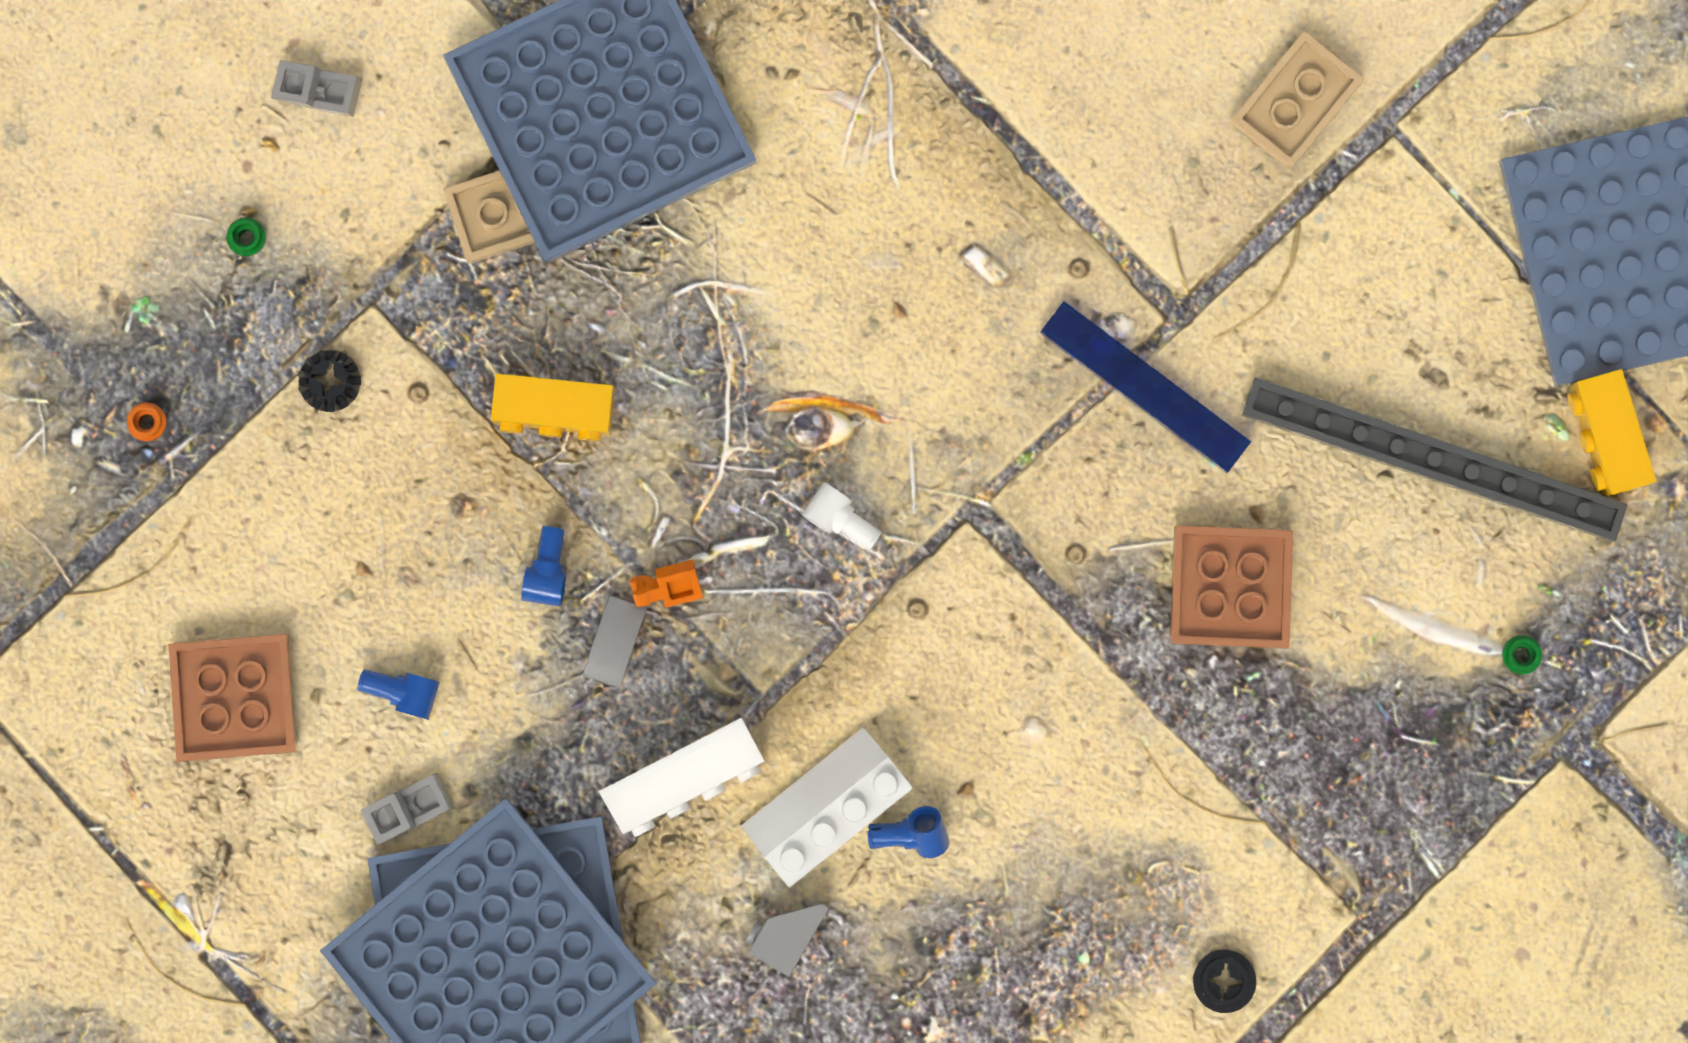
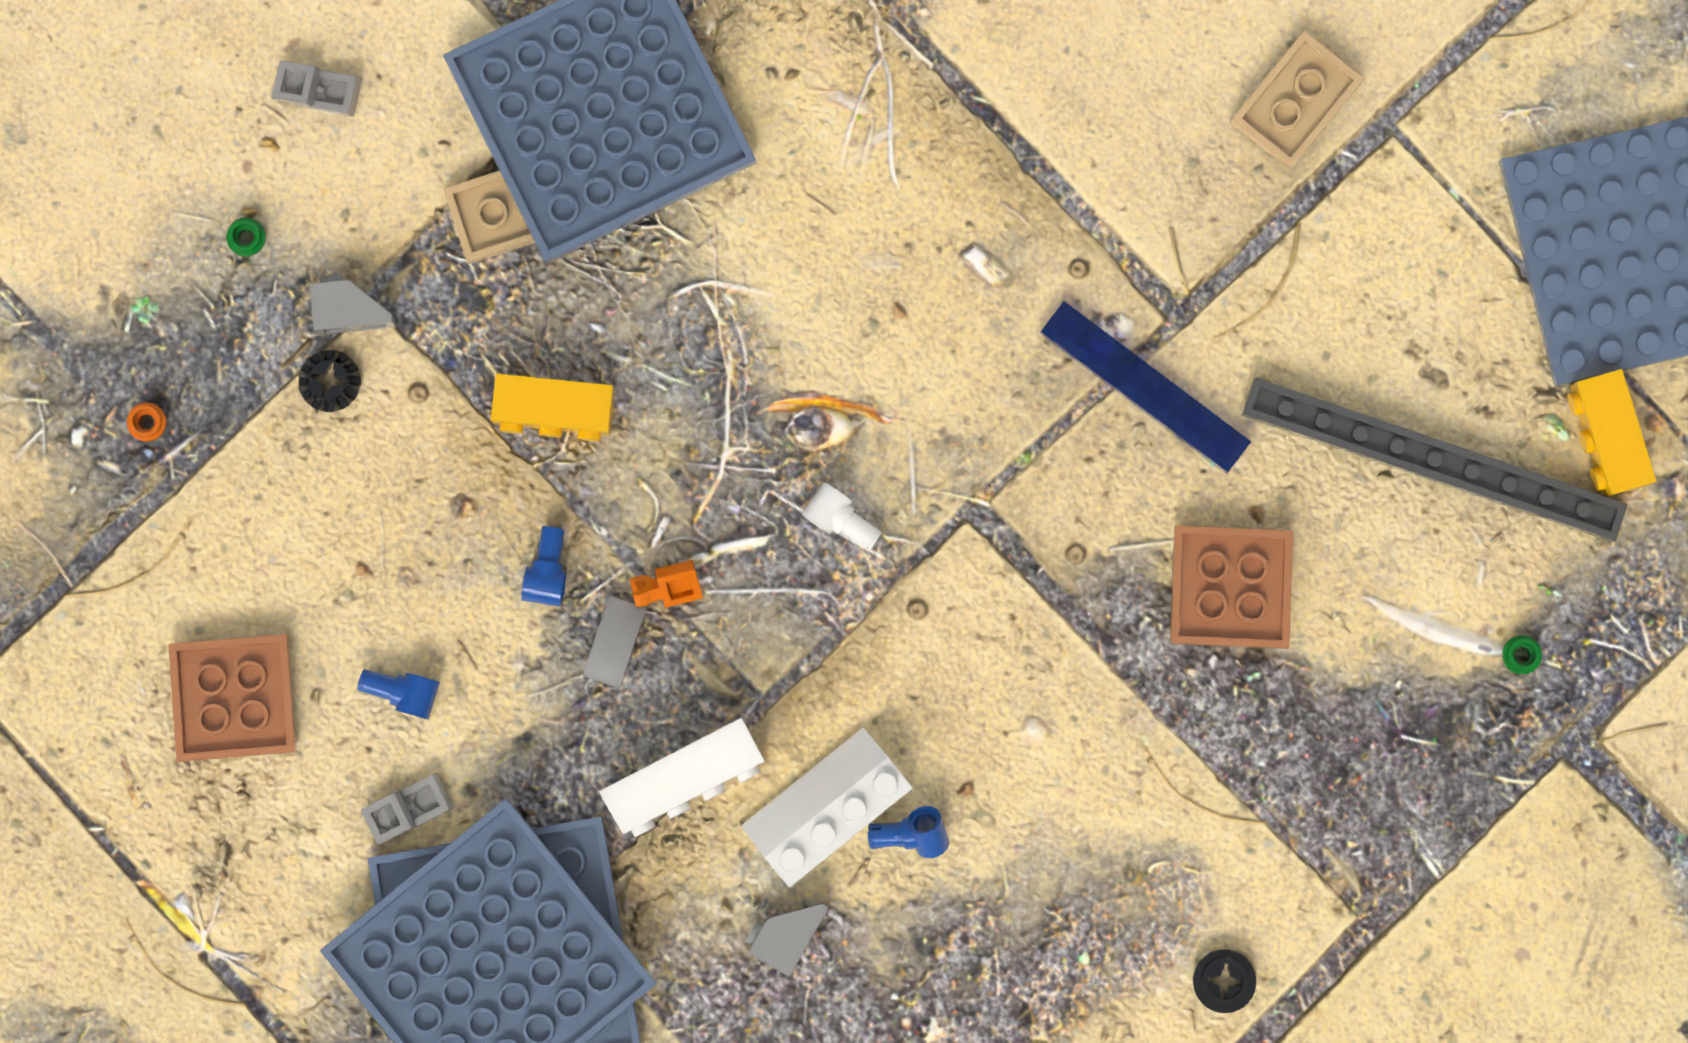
(345, 308): none -> light grey slope

